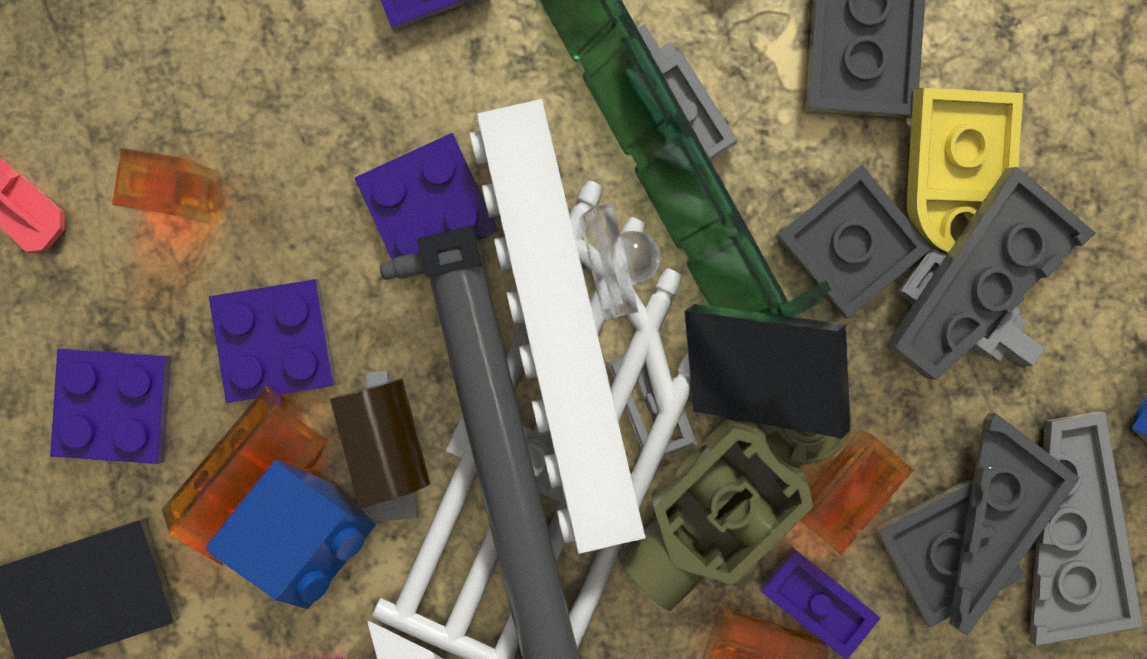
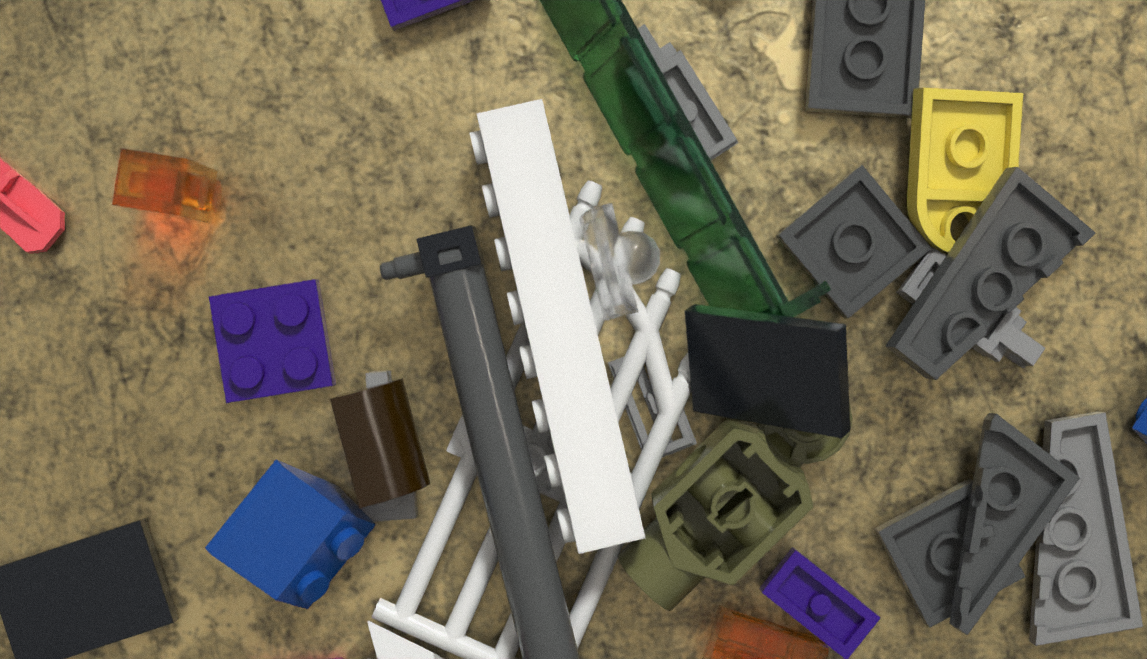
(110, 406): dark purple plate -> none
(264, 432): clear orange brick -> none
(424, 196): dark purple plate -> none
(854, 489): clear orange brick -> none

